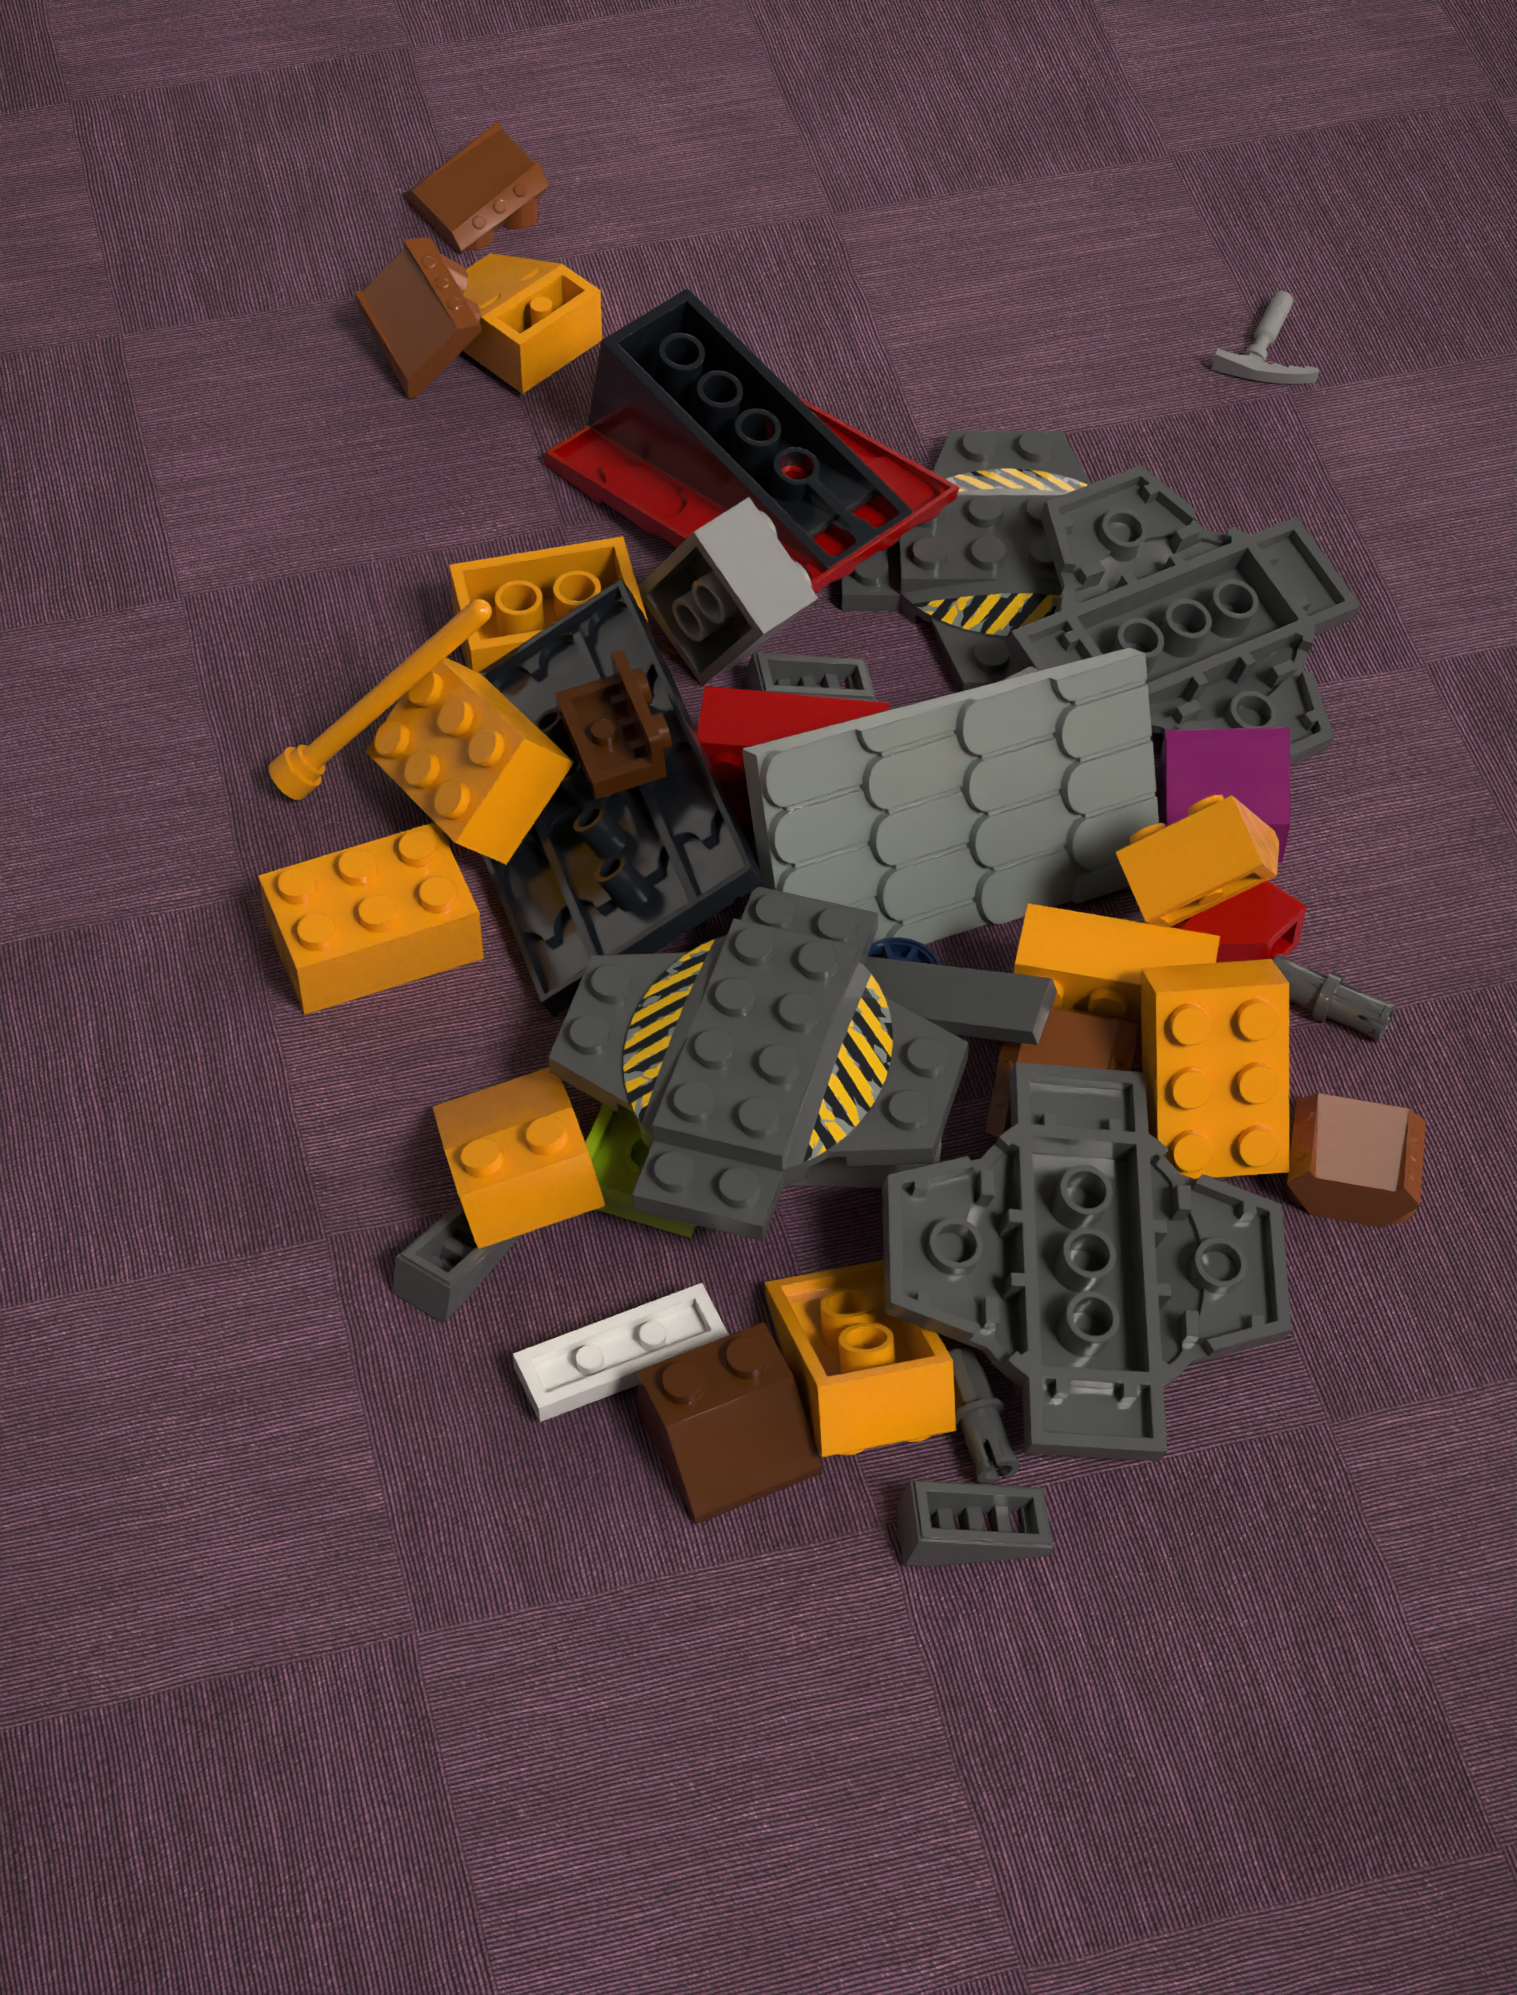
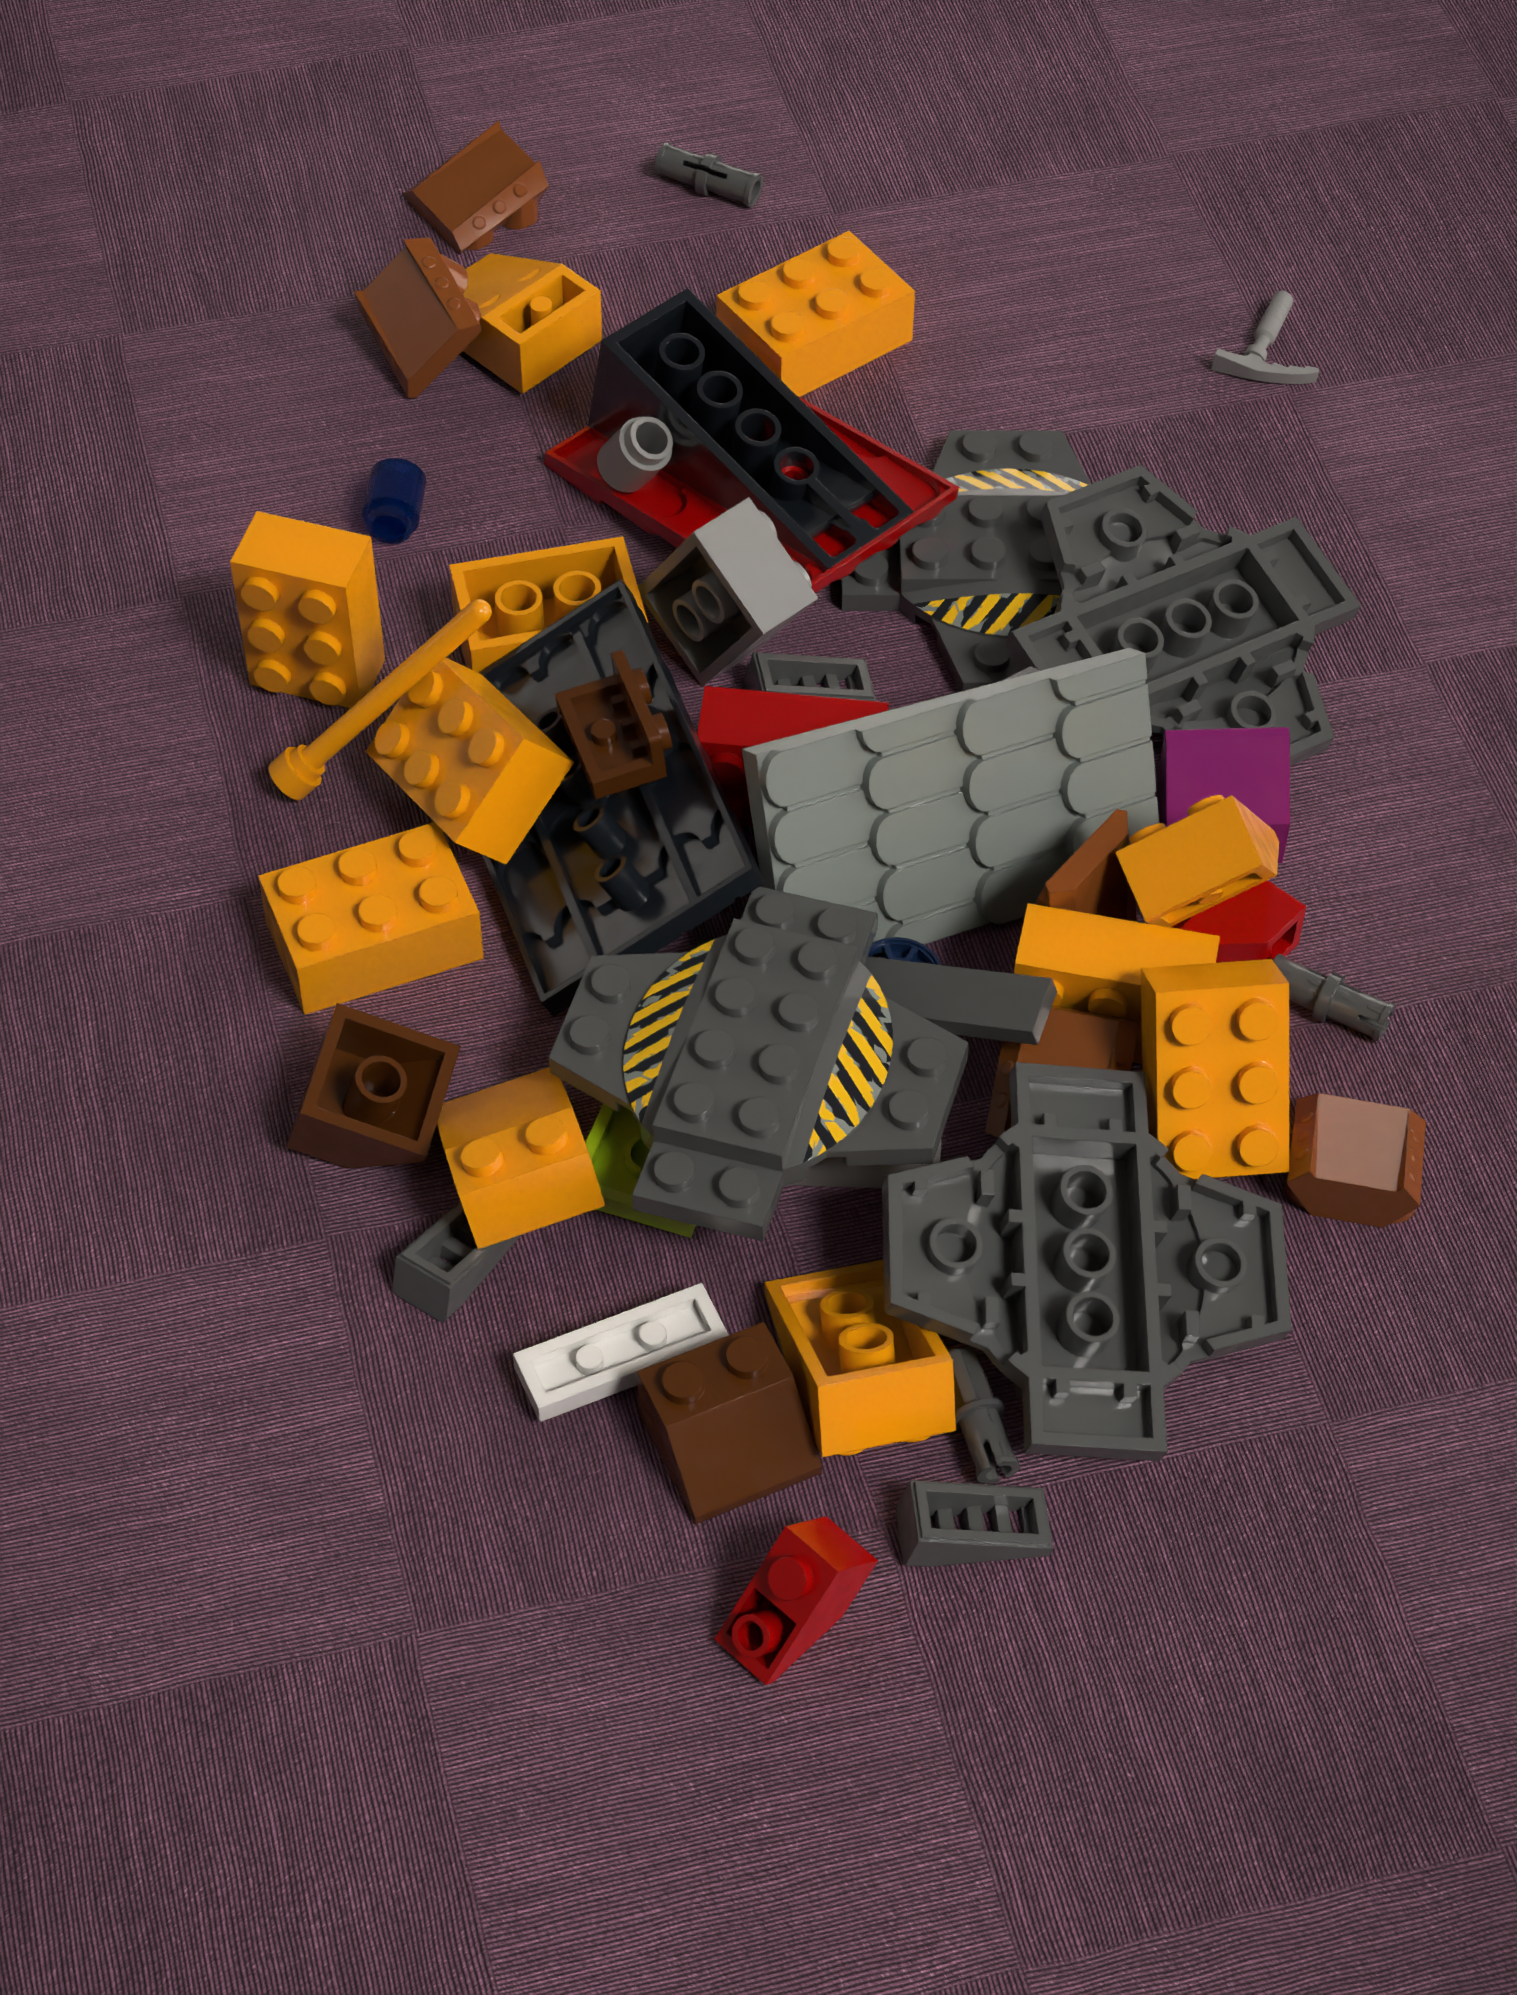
(308, 609): none -> light orange brick
(372, 1092): none -> reddish brown slope
(394, 500): none -> clear blue brick
(635, 453): none -> light grey brick
(708, 174): none -> dark grey pin
(795, 1596): none -> red slope
(821, 313): none -> light orange brick
(1093, 875): none -> dark orange slope

